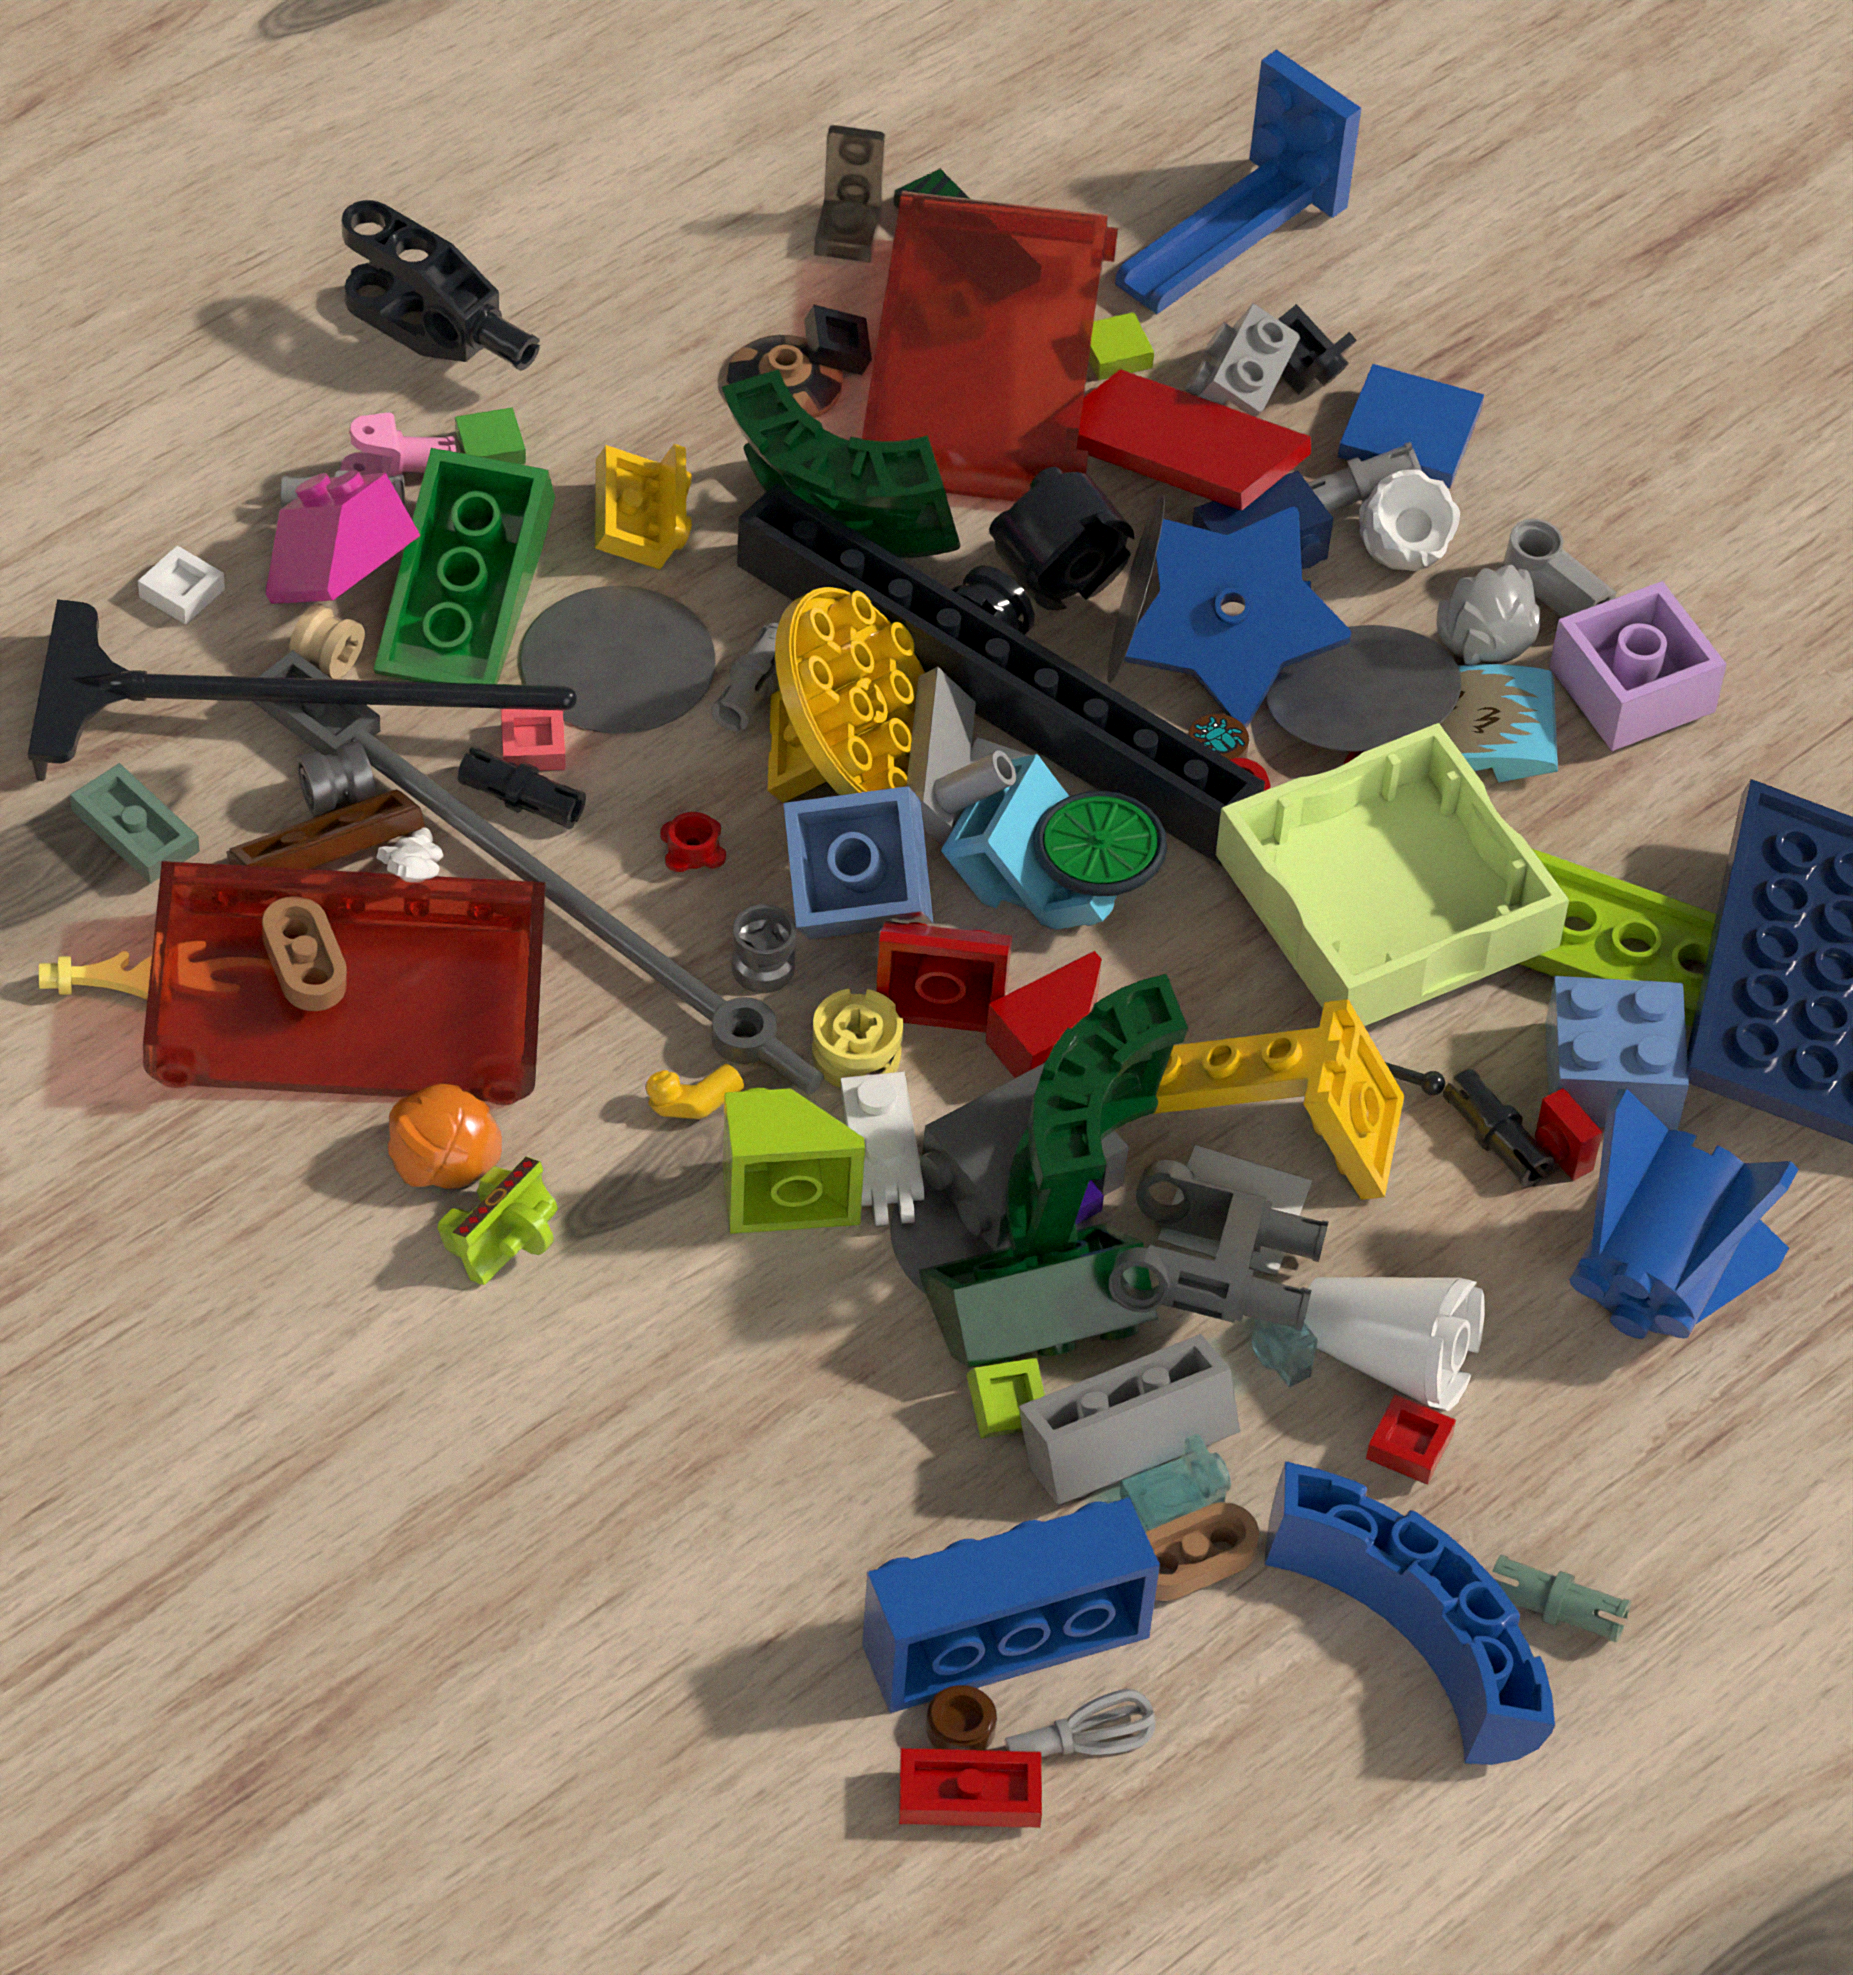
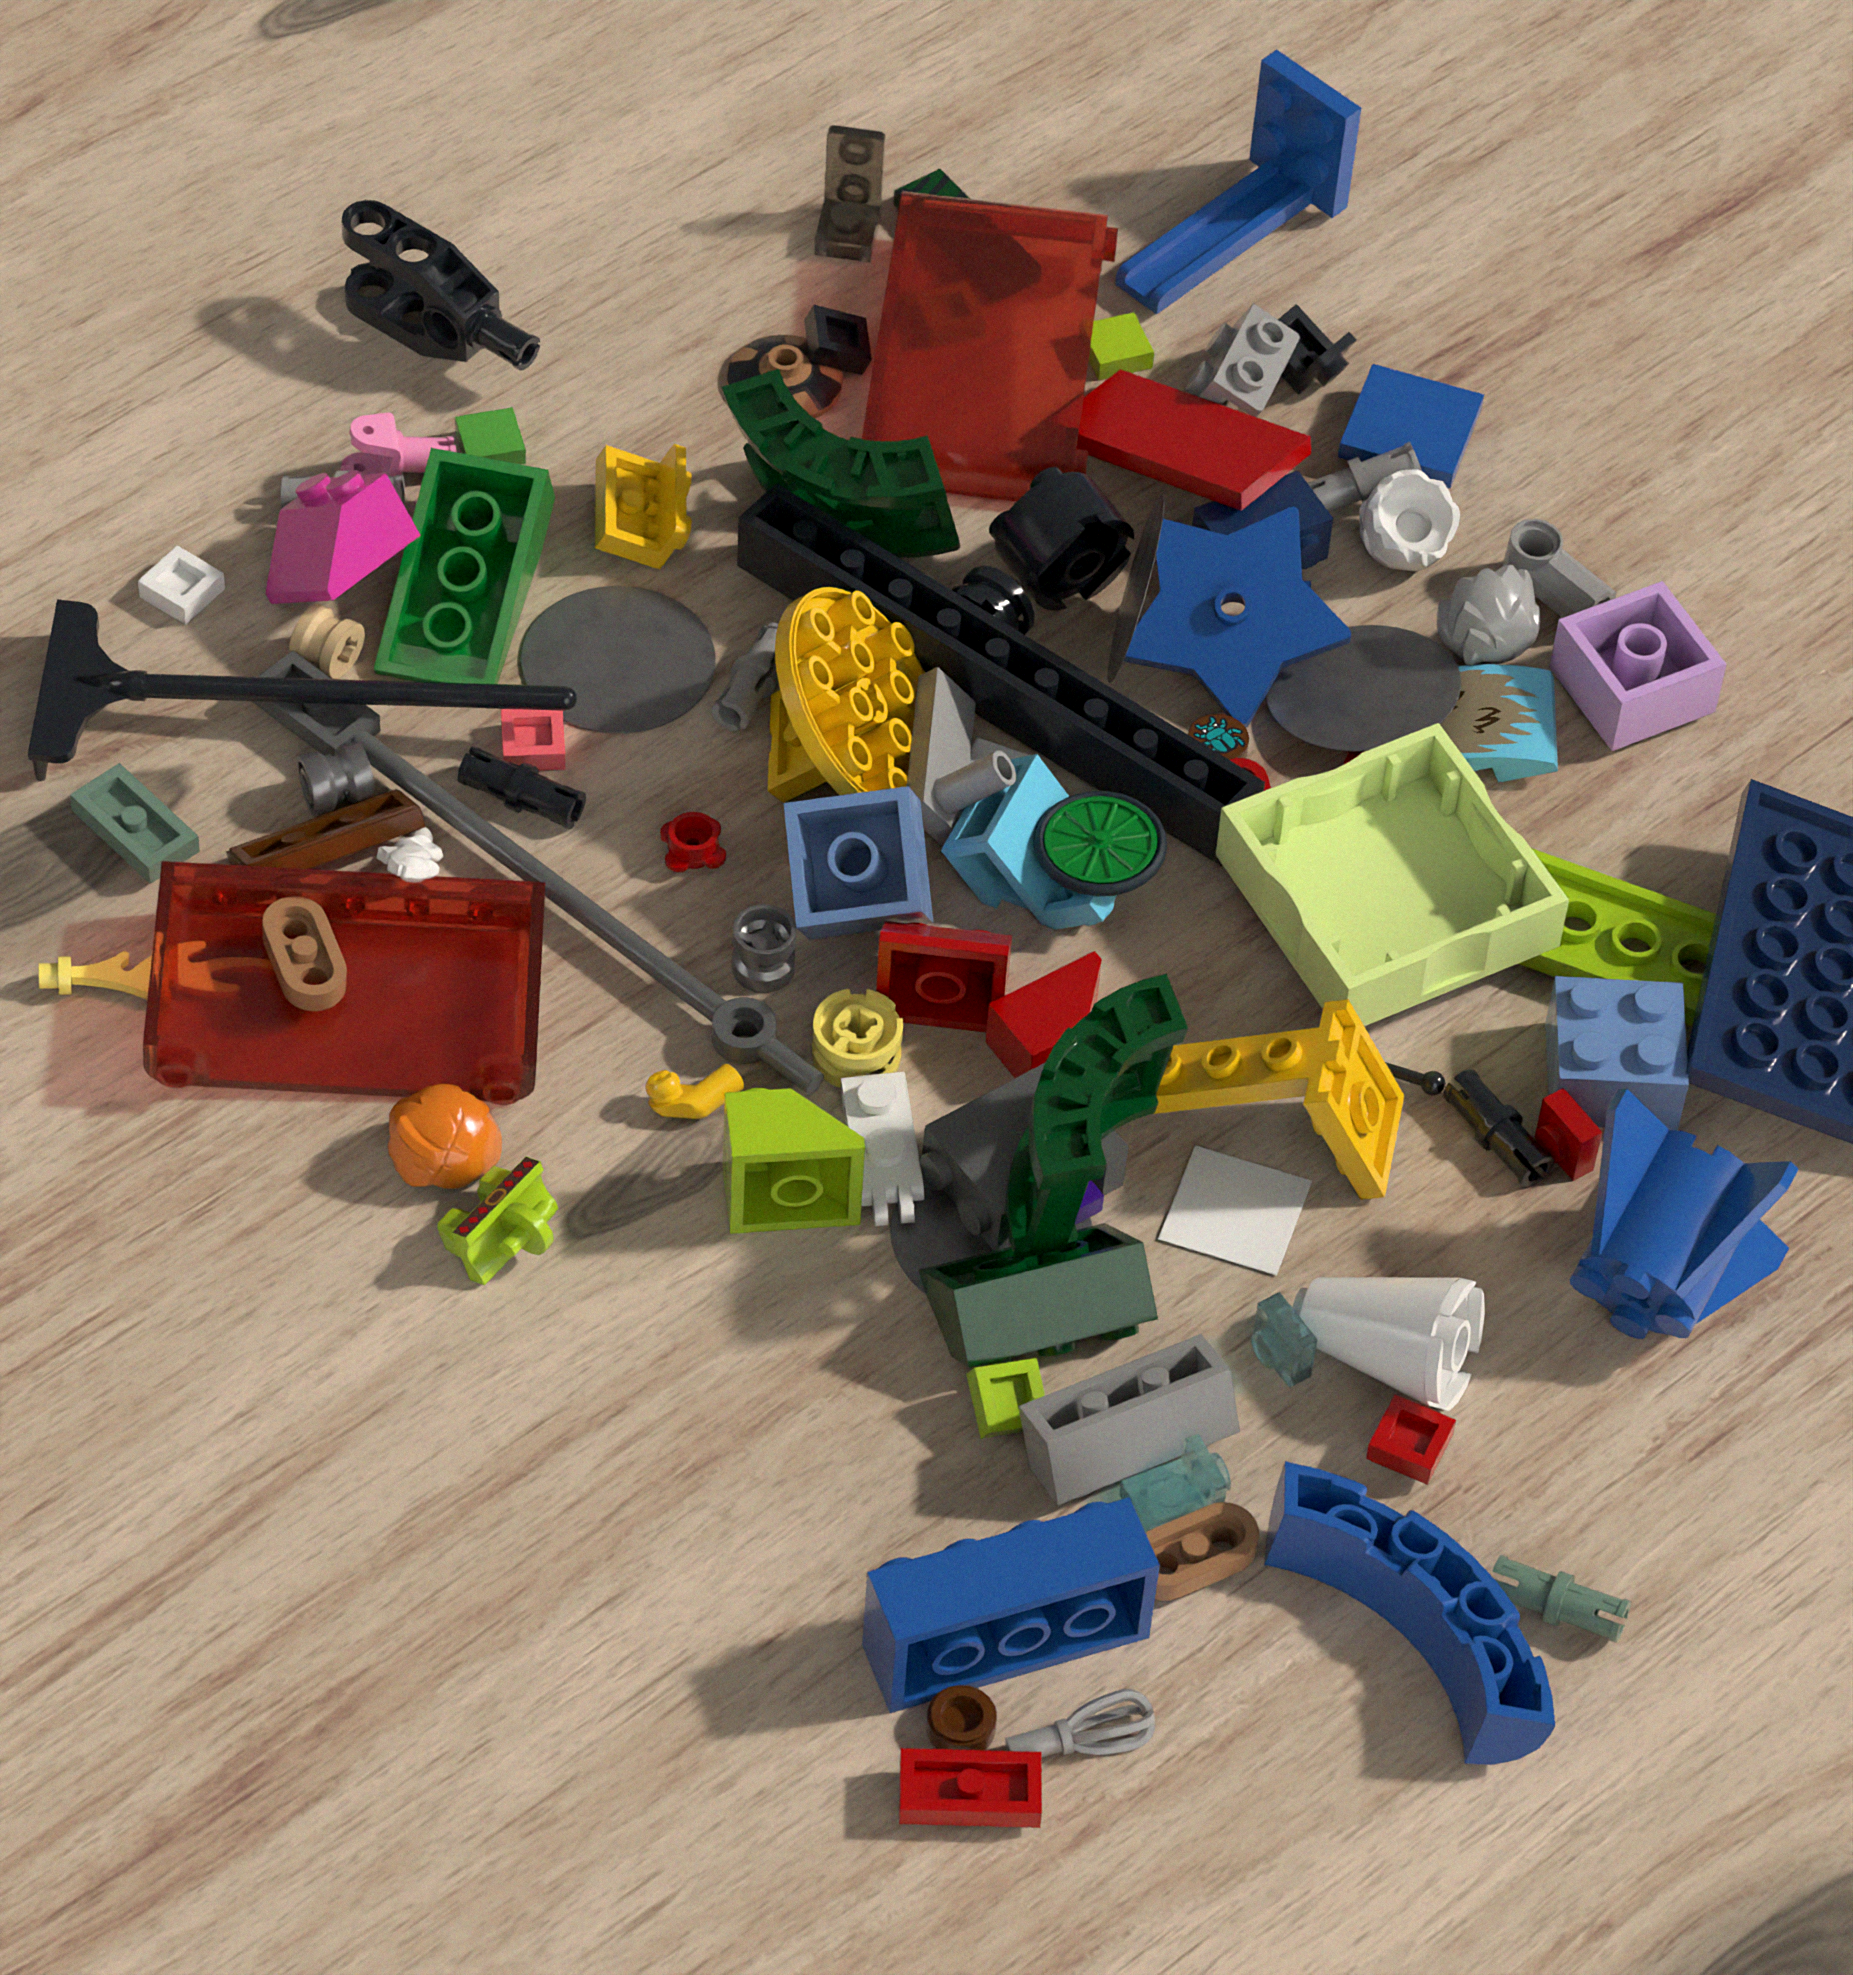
(1222, 1286): dark grey connector -> none

